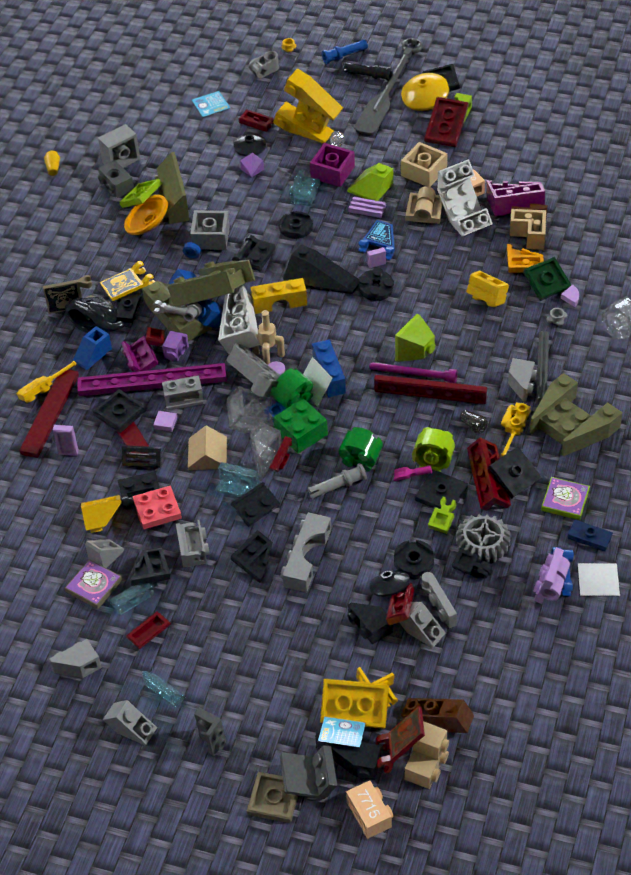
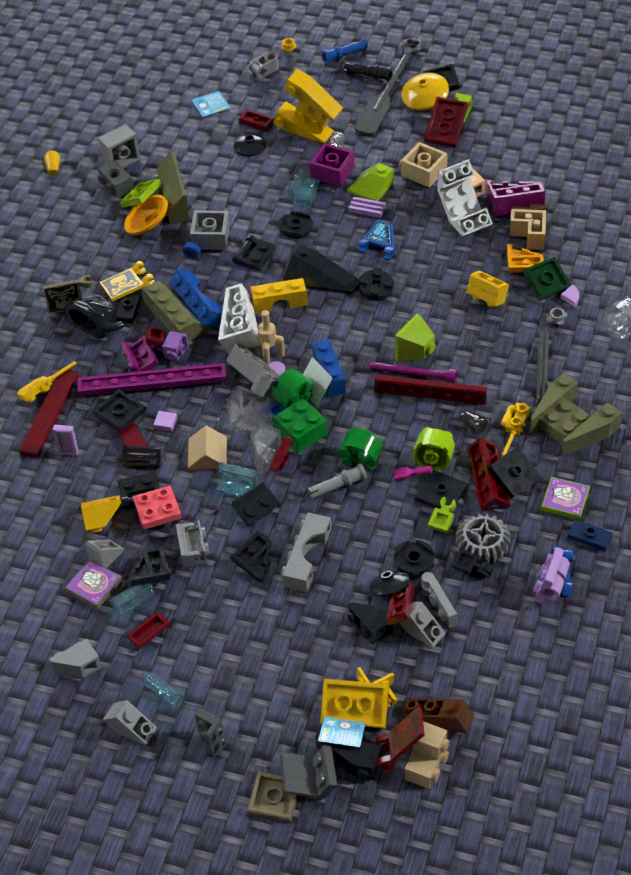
(92, 348): blue slope -> none
(182, 393): light grey hinge -> none
(189, 313): light grey brick -> none
(213, 282): olive wedge -> none
(252, 165): medium lavender slope -> none
(369, 809): light nougat brick -> none
(376, 257): lavender tile -> none
(424, 206): tan plate -> none
(521, 377): light grey slope -> none
(598, 579): white sticker -> none

